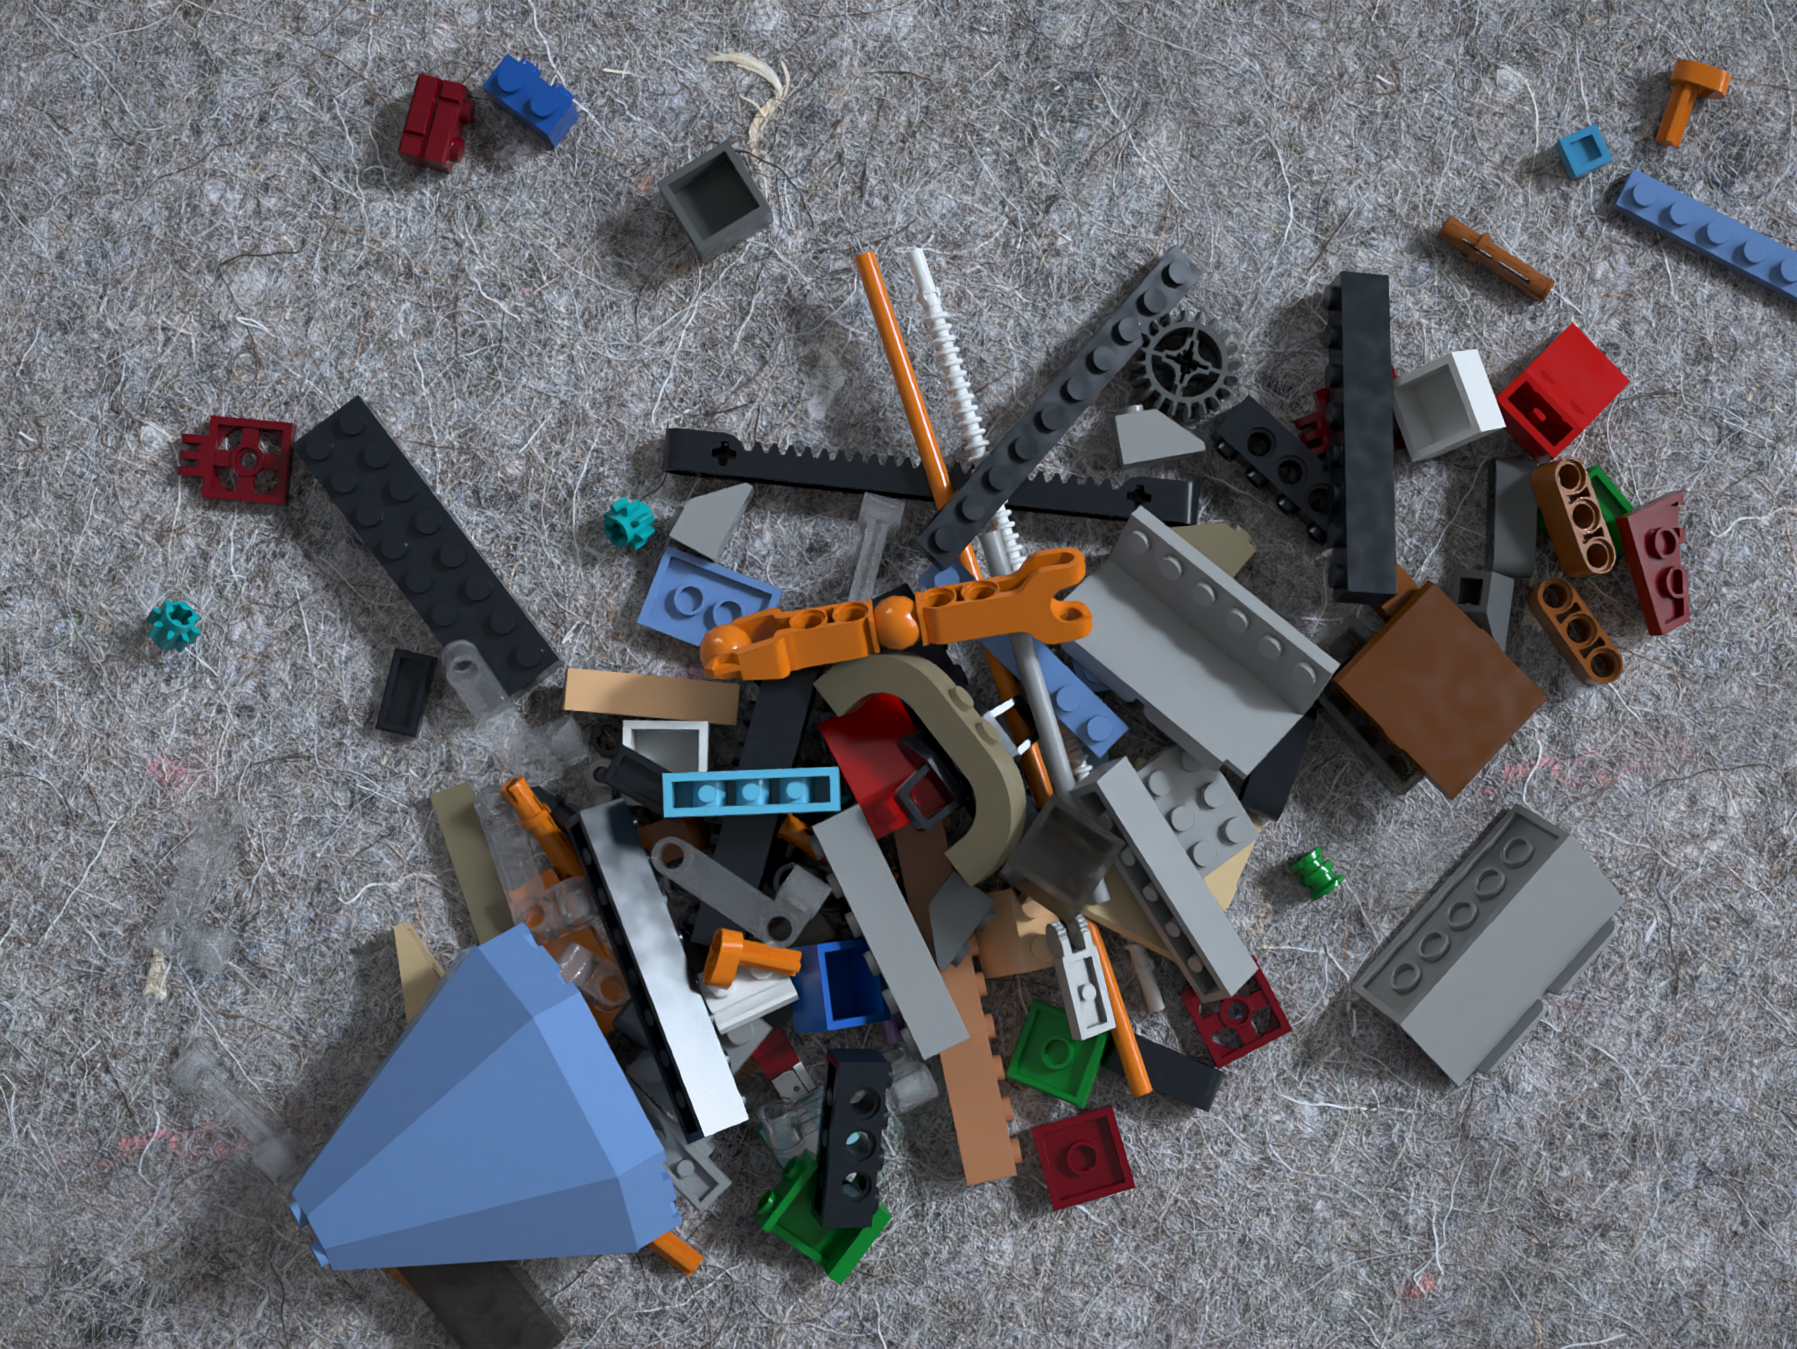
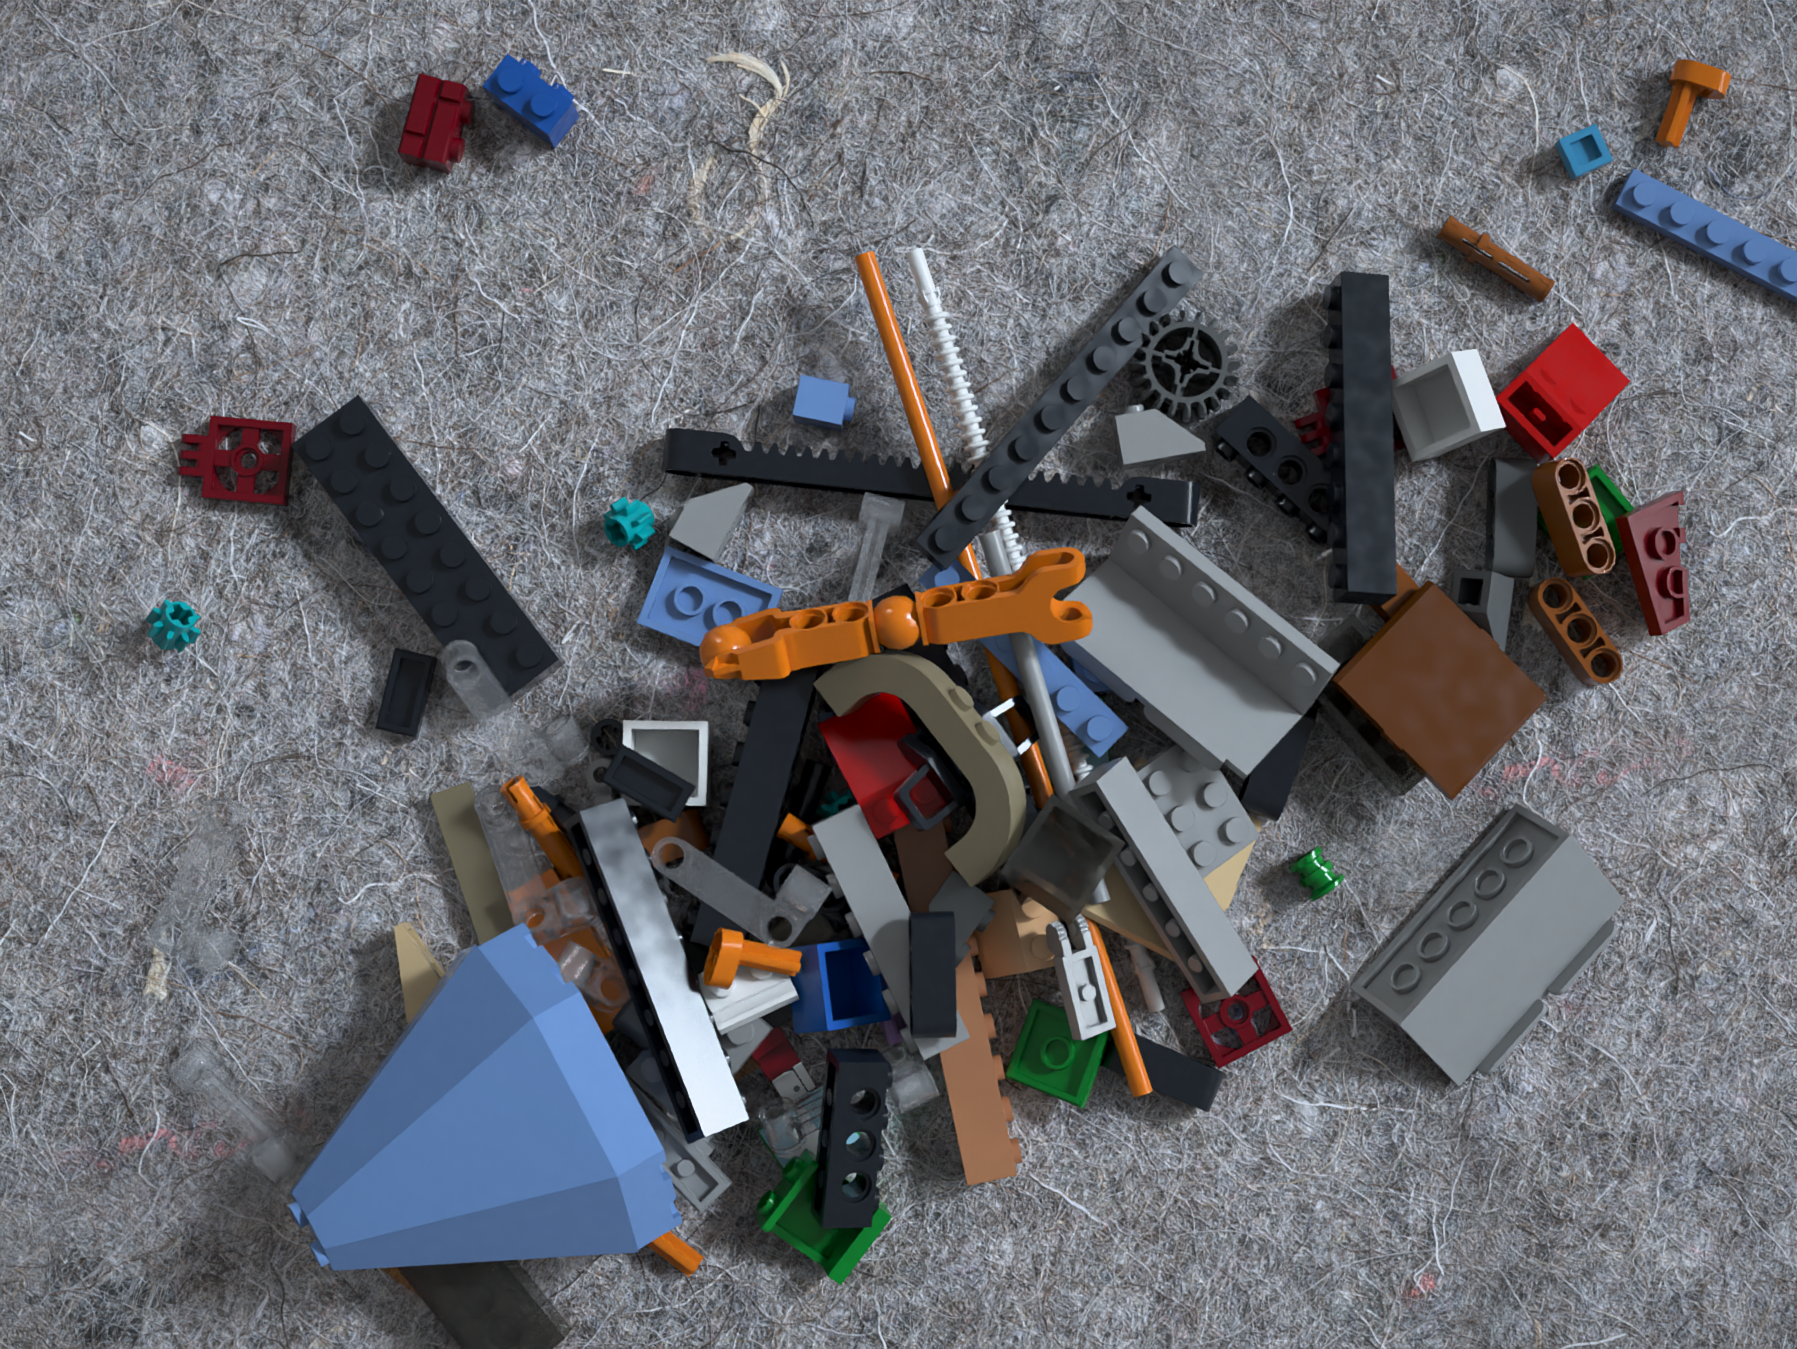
(650, 696): light nougat slope -> none
(715, 201): dark grey piece -> none
(751, 792): medium azure brick -> none
(823, 403): none -> medium blue brick
(932, 974): none -> black beam
(1082, 1157): dark red plate -> none
(1220, 543): dark tan slope -> none

